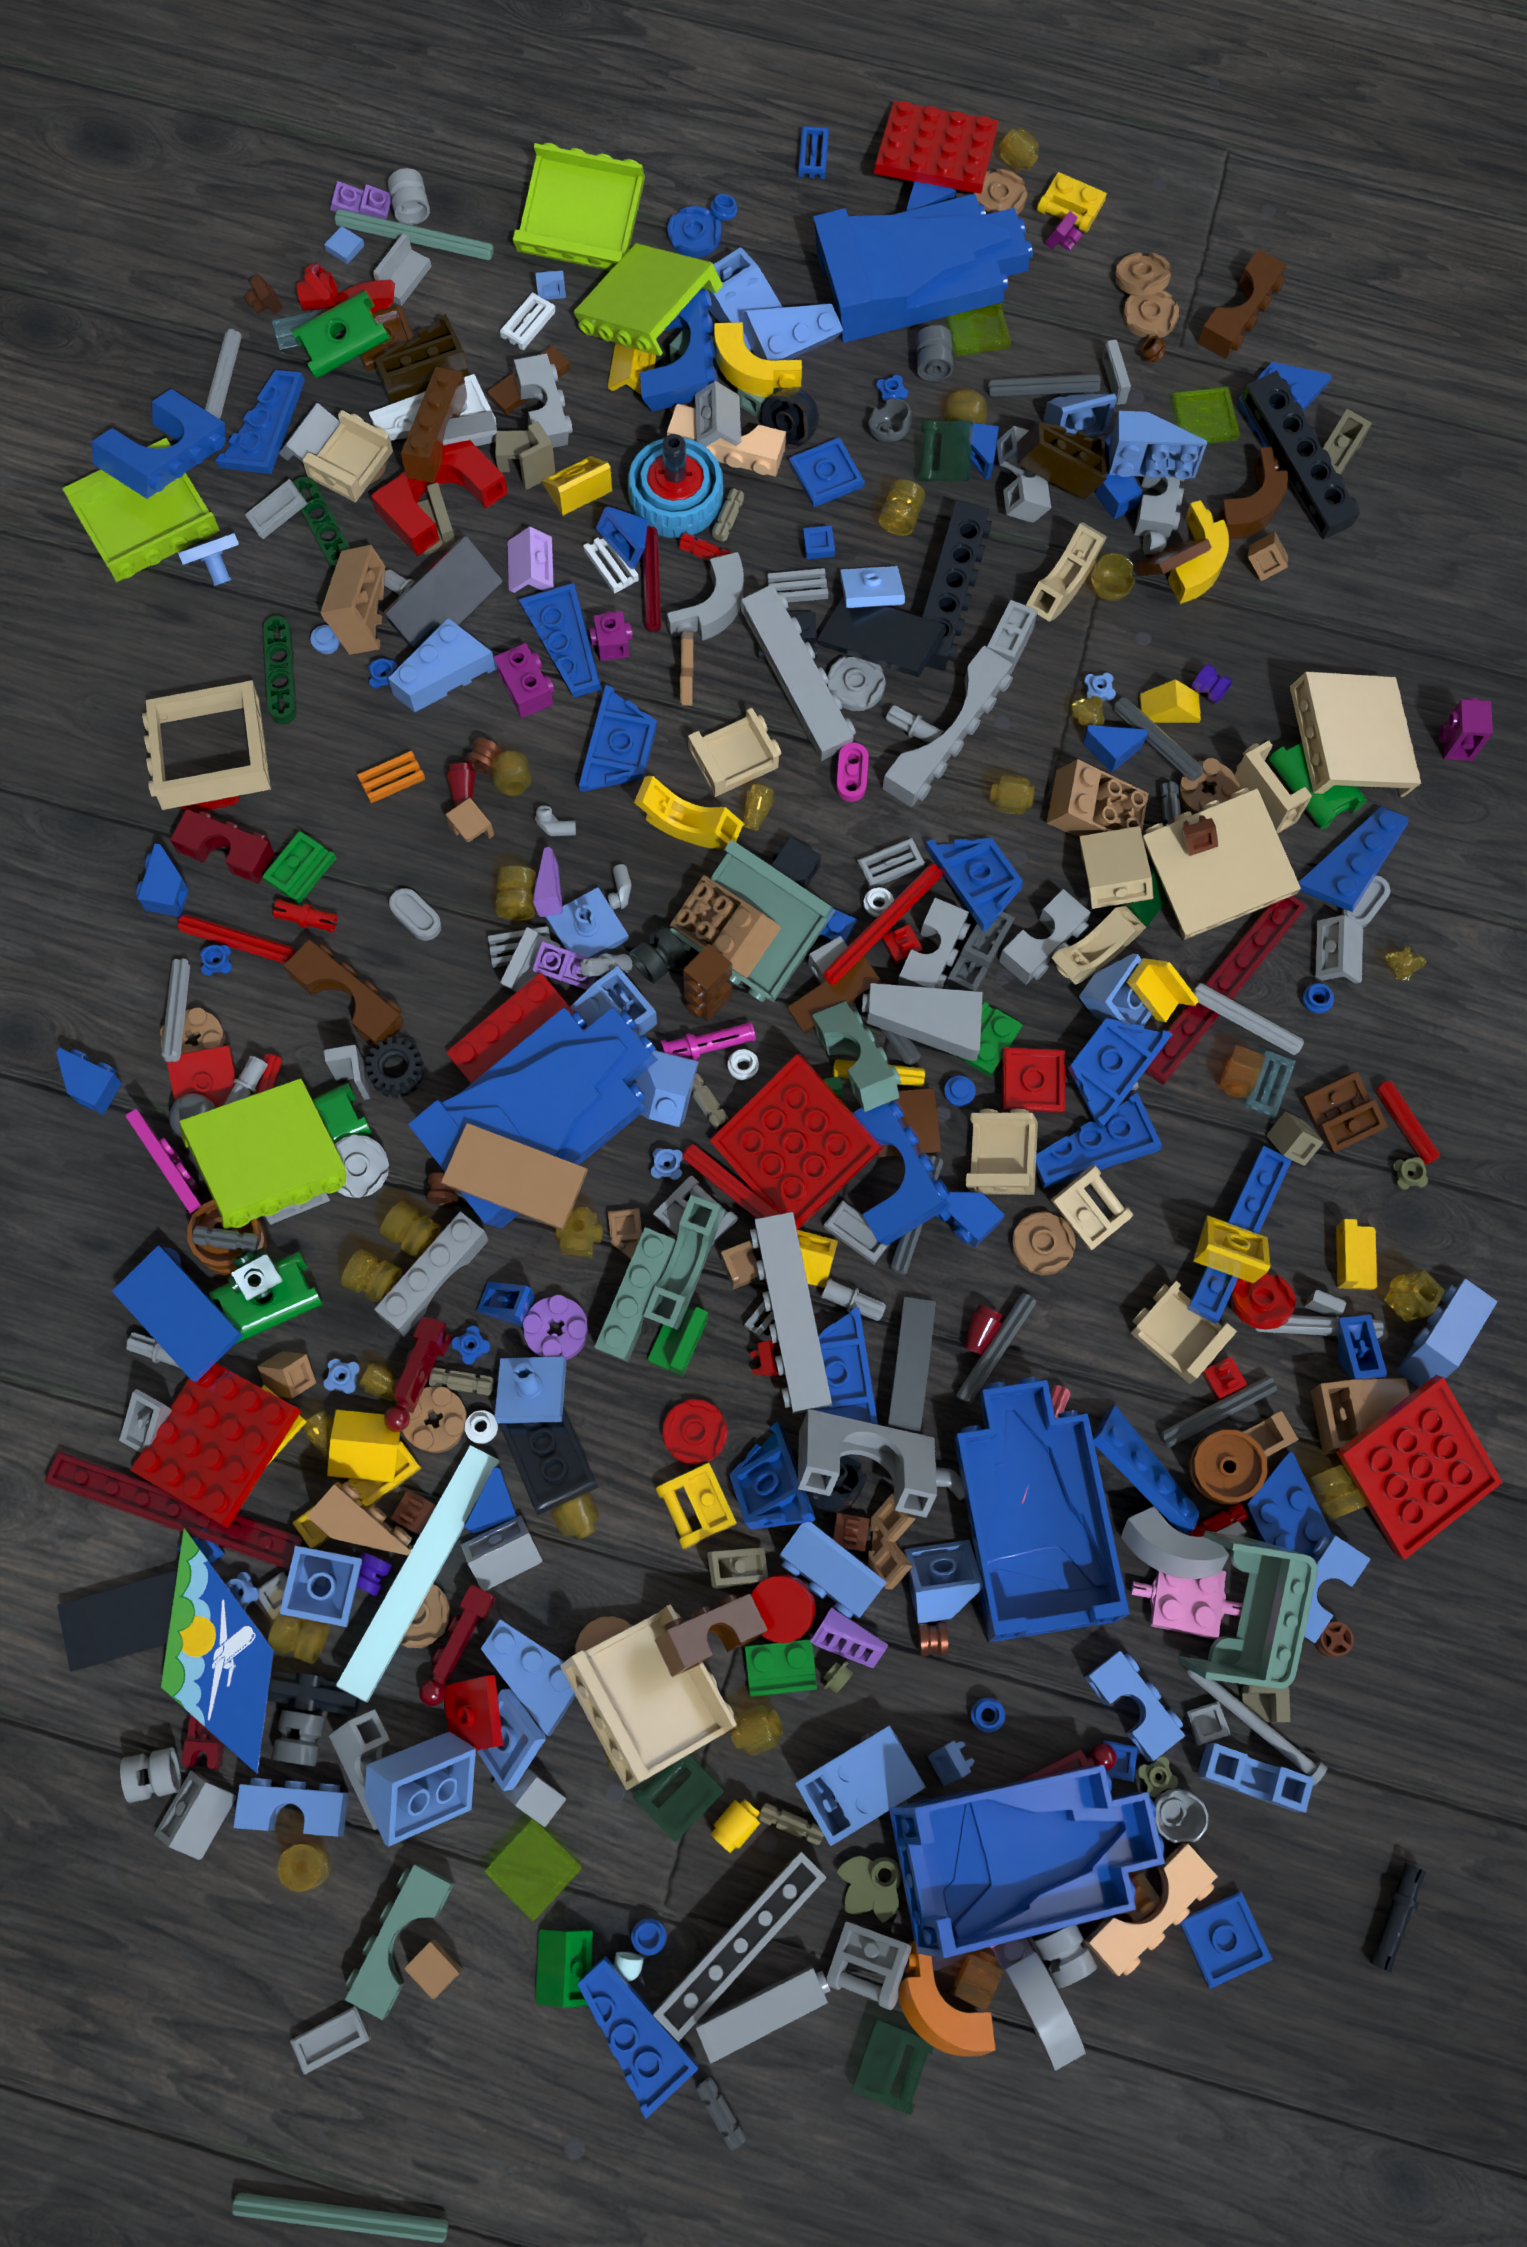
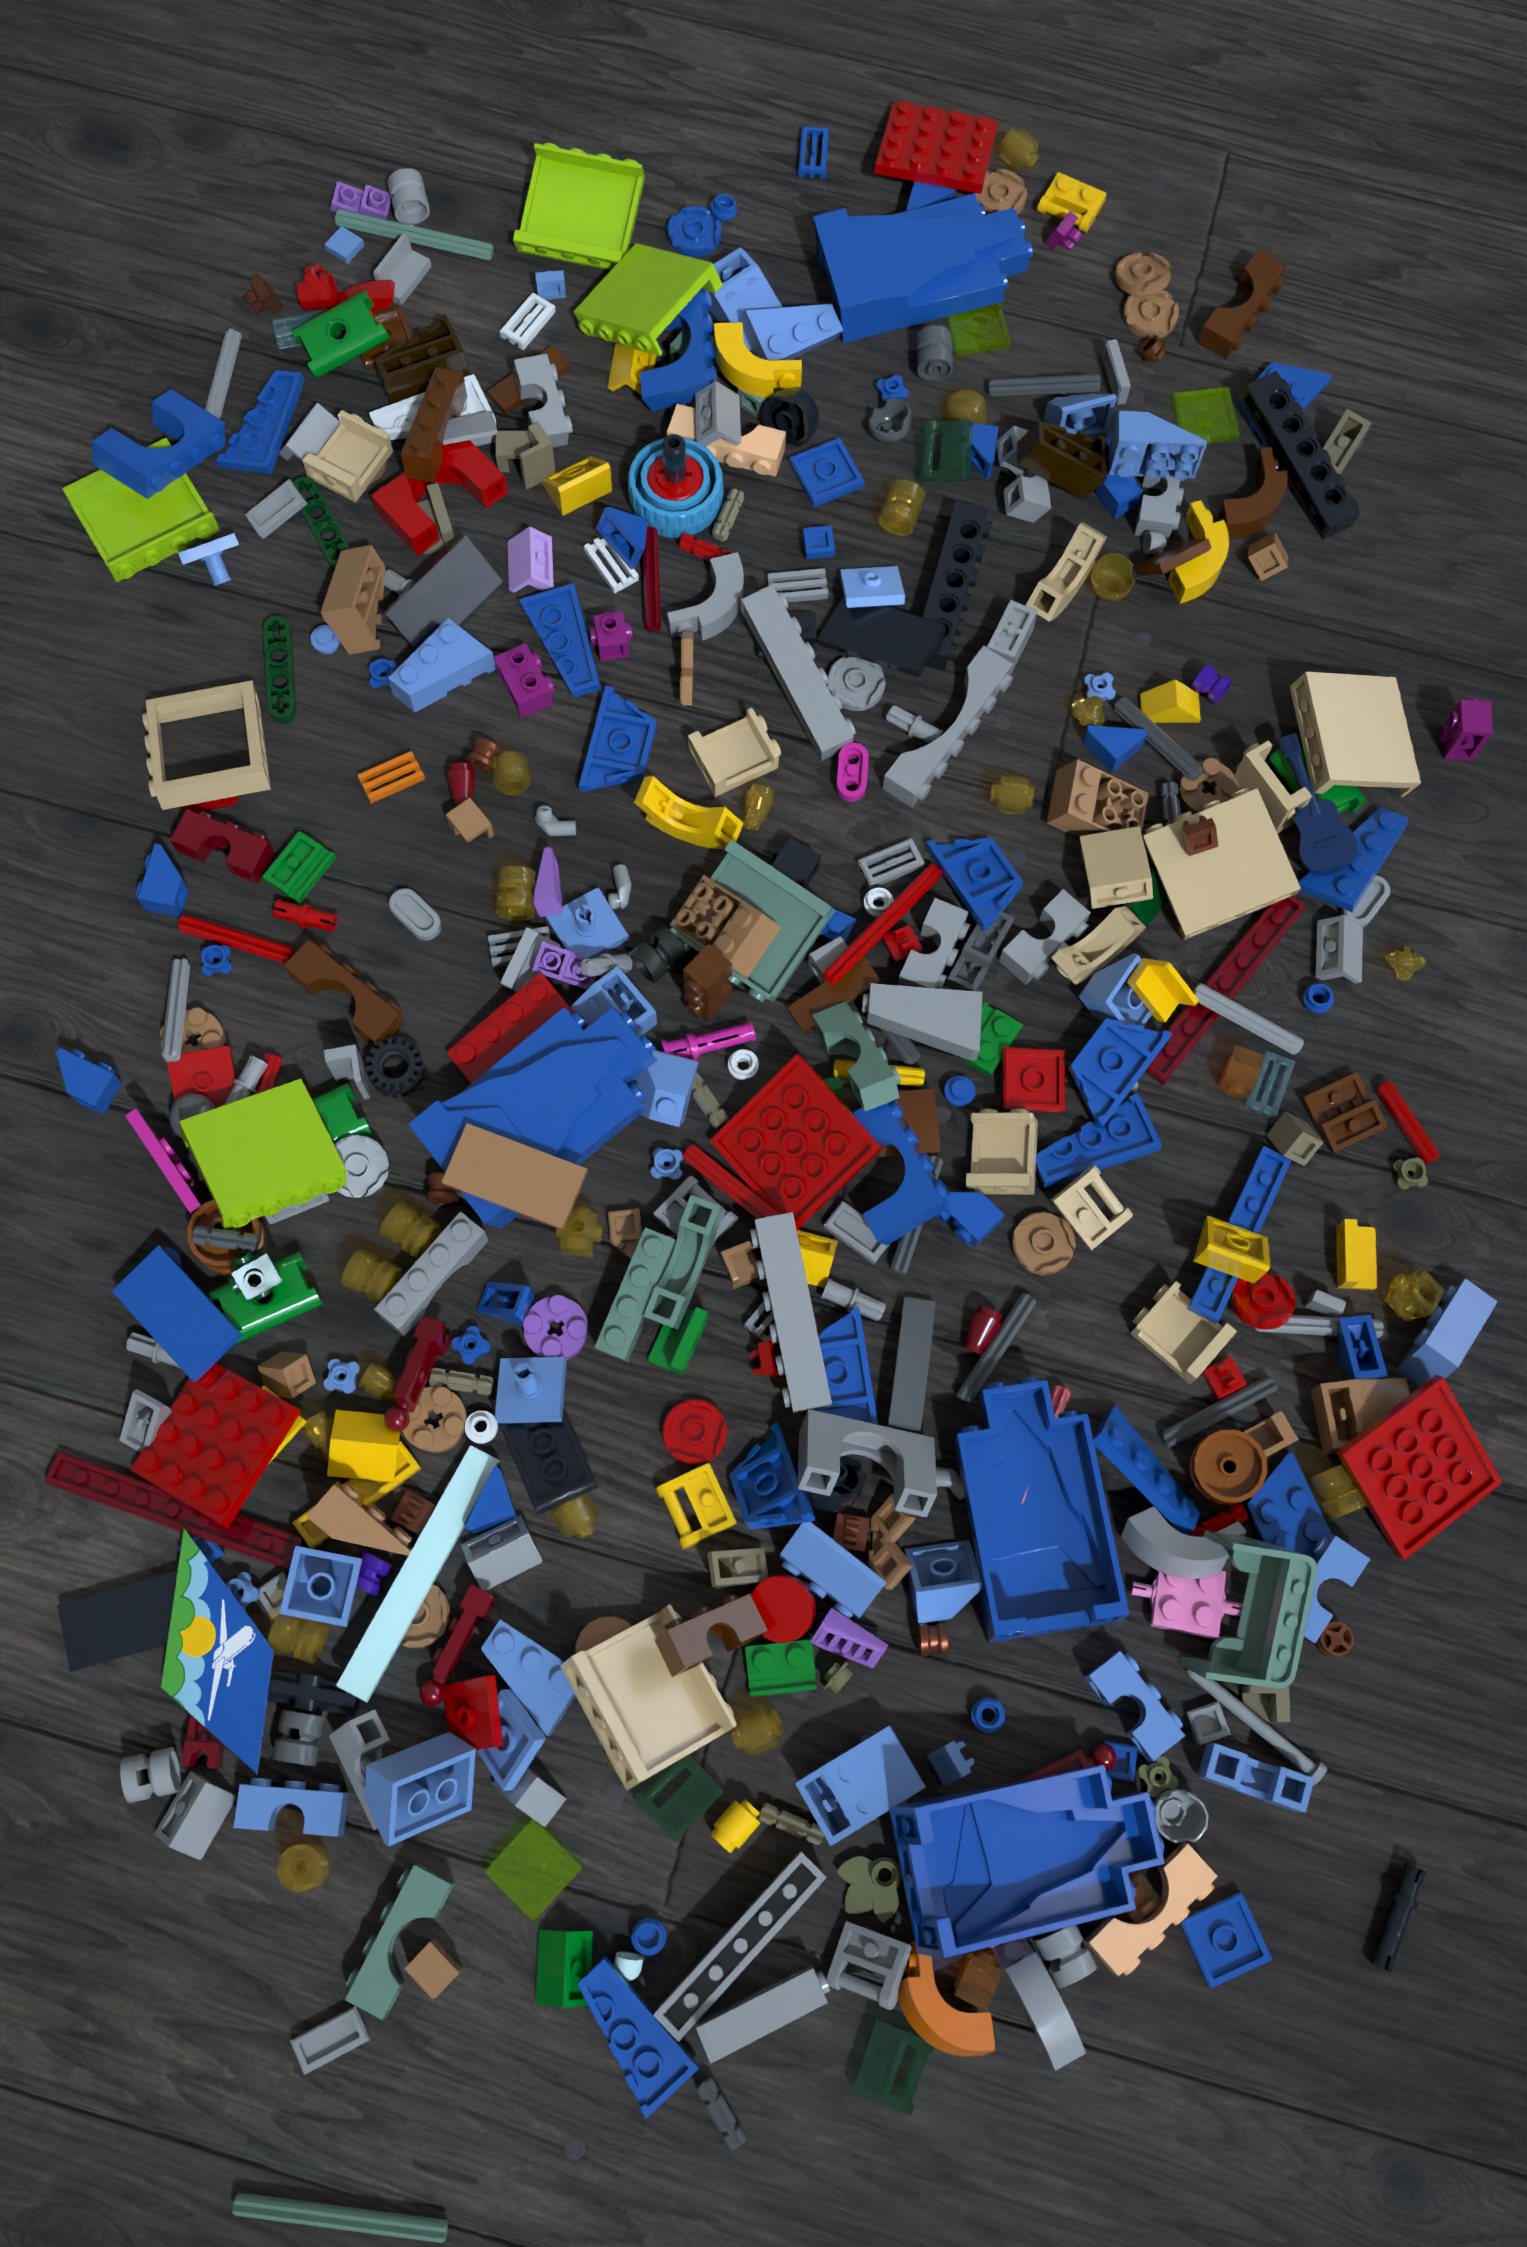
(1325, 840): none -> dark blue piece

